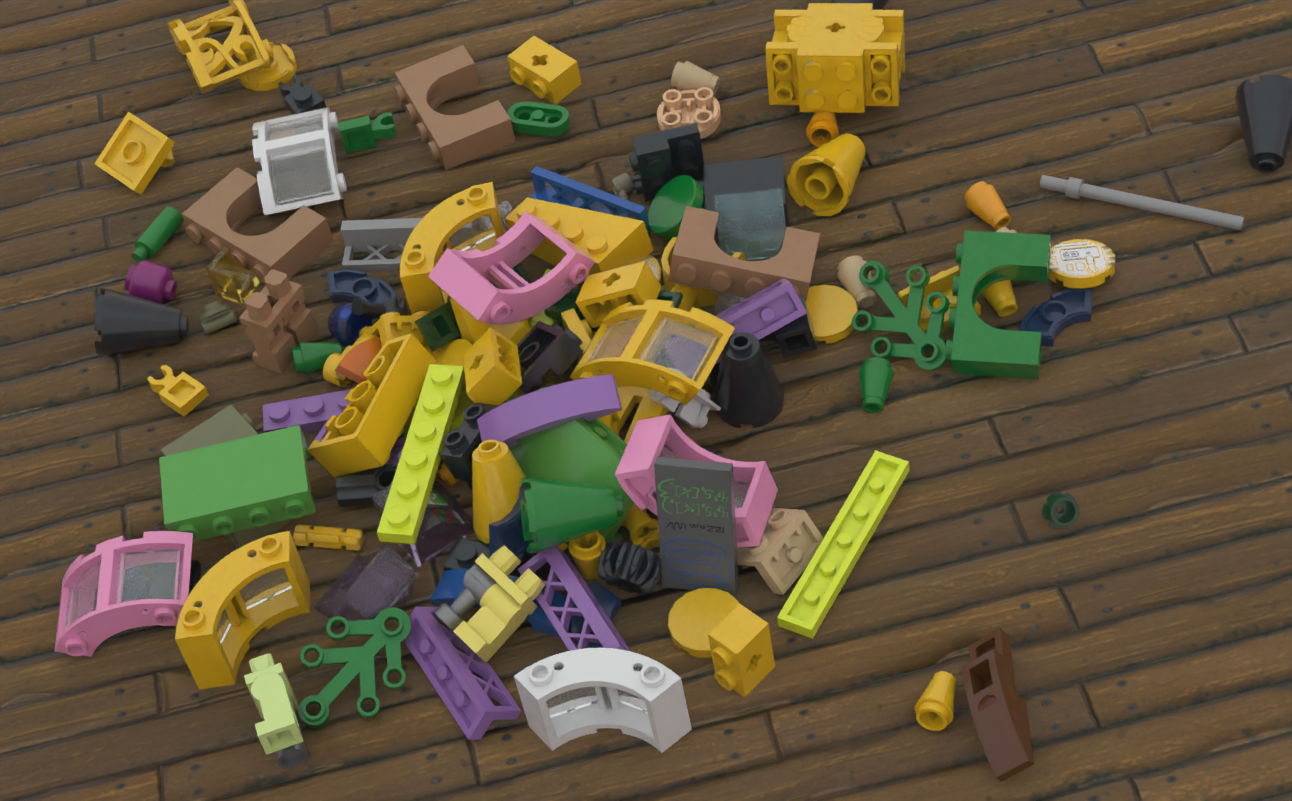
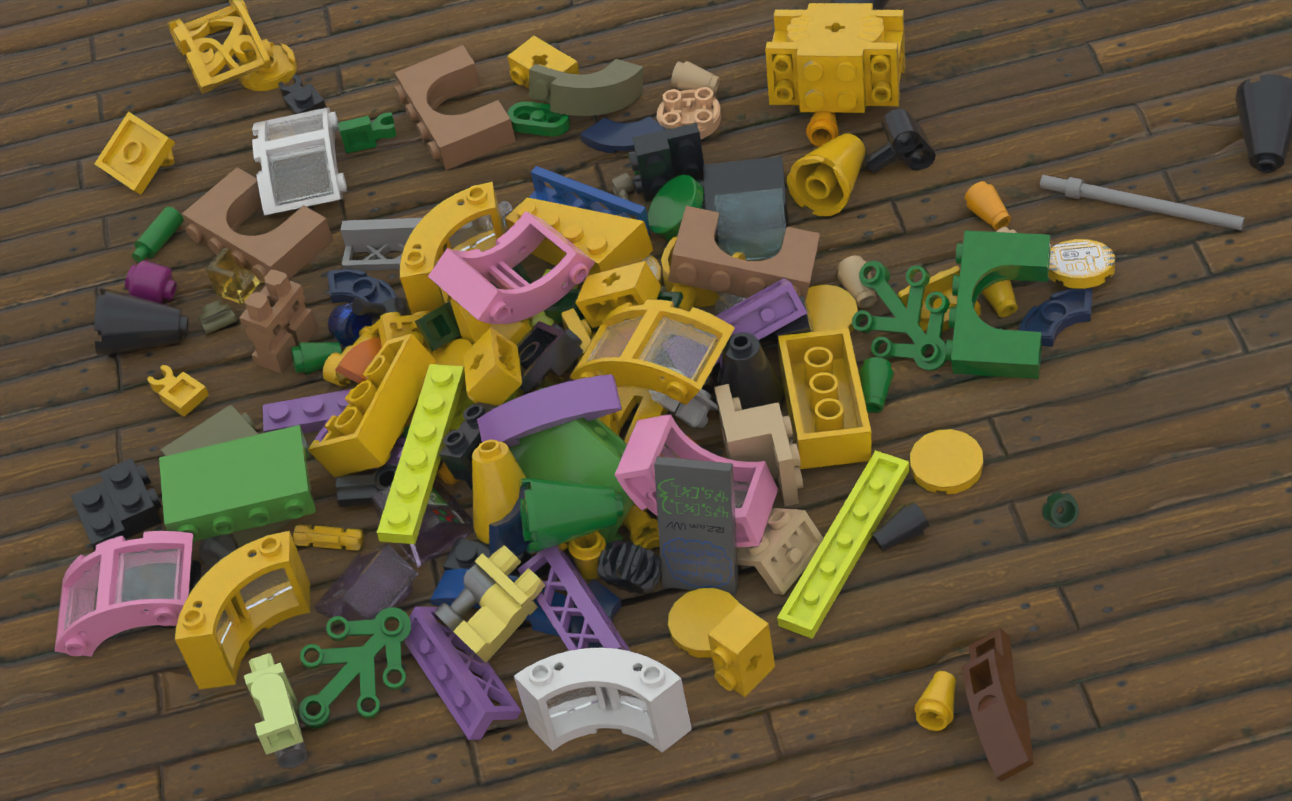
(118, 504): none -> black plate
(215, 549): none -> dark grey plate
(587, 93): none -> olive arch
(616, 136): none -> dark blue tile
(761, 436): none -> tan bracket
(824, 398): none -> yellow brick
(903, 525): none -> black cone
(905, 142): none -> black beam
(946, 461): none -> yellow tile

